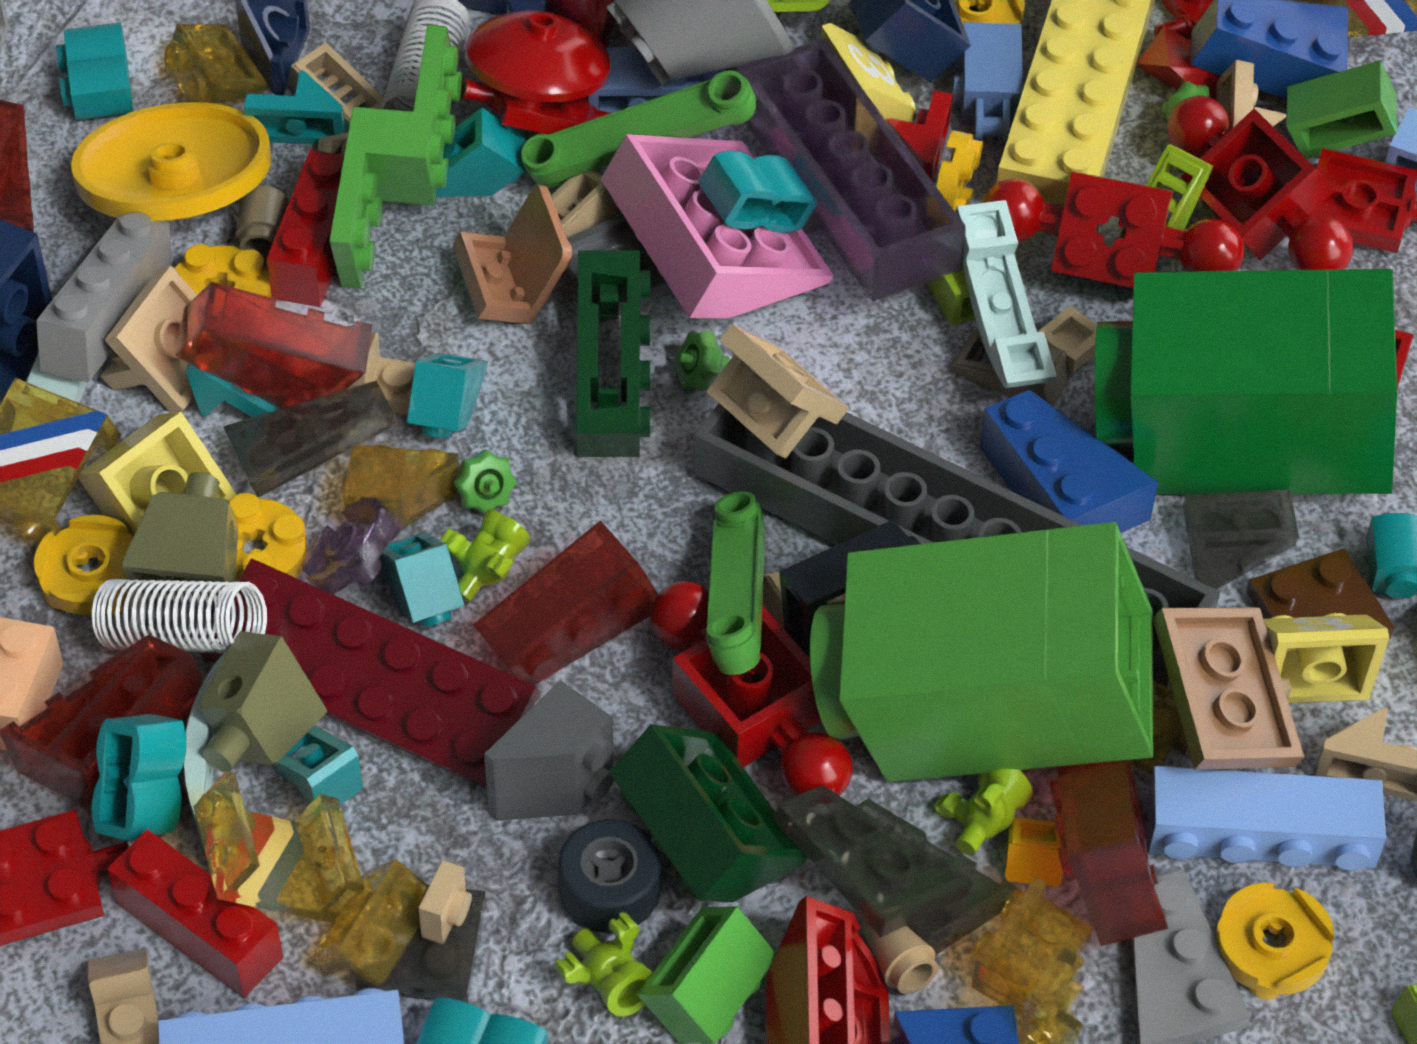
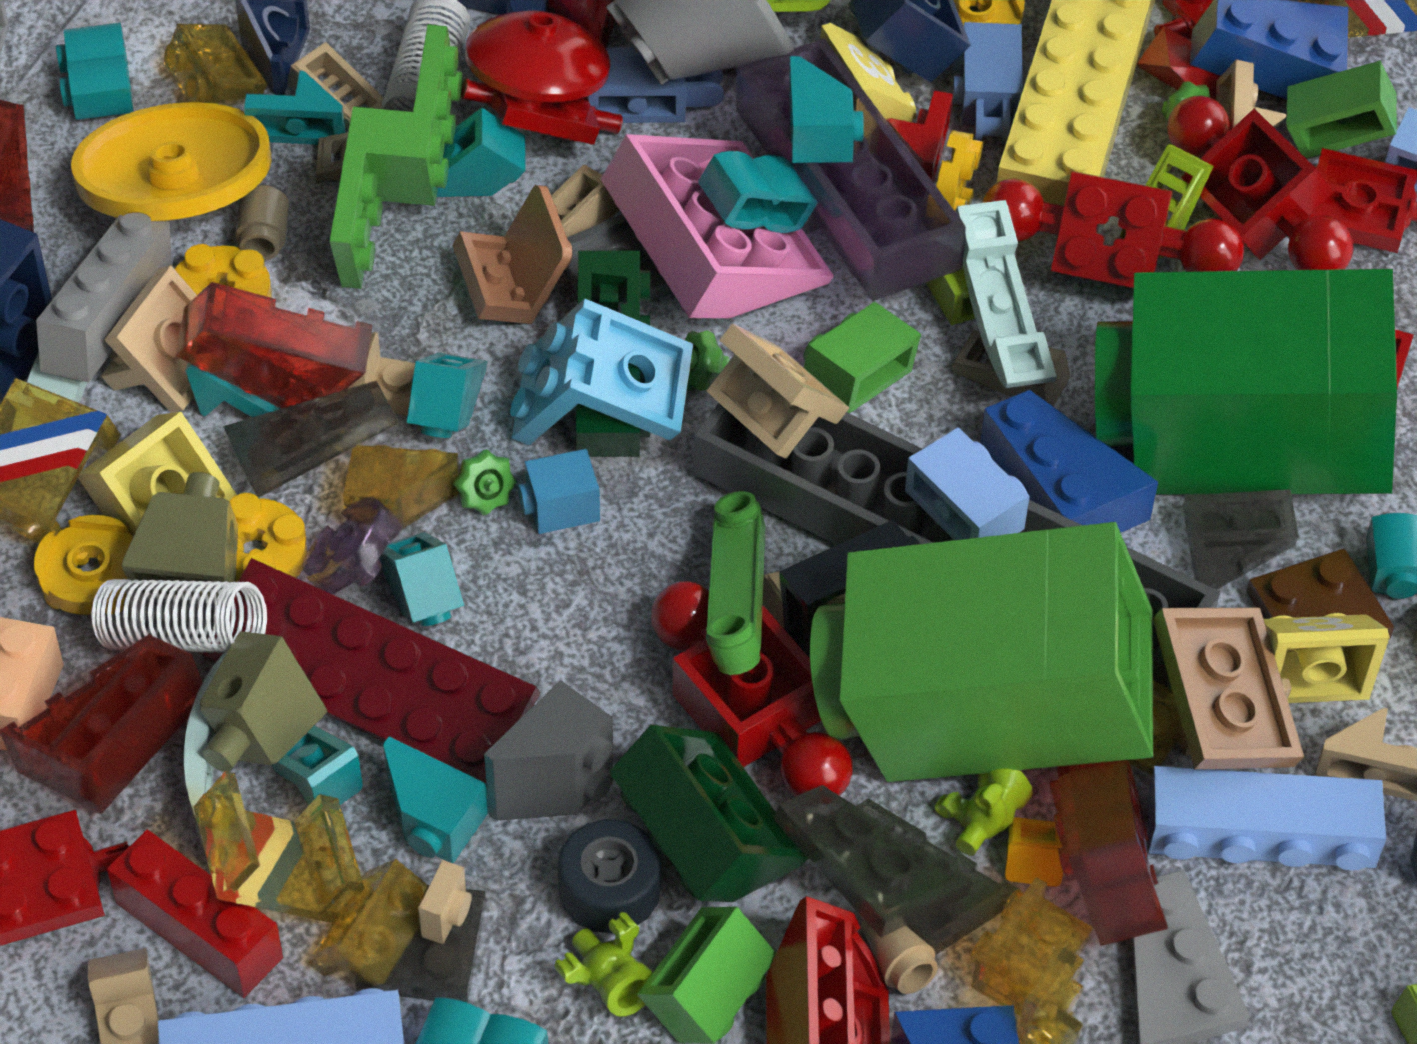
(138, 776): teal brick -> none
(301, 253): red brick -> none
(433, 801): none -> teal slope
(489, 555): lime piece -> none
(560, 491): none -> dark azure brick
(569, 607): clear red wedge -> none
(587, 364): none -> medium azure bracket
(672, 115): bright green piece -> none
(821, 116): none -> teal slope
(862, 355): none -> bright green brick
(966, 489): none -> light blue brick
(1074, 335): tan plate -> none
(1270, 969): yellow plate -> none

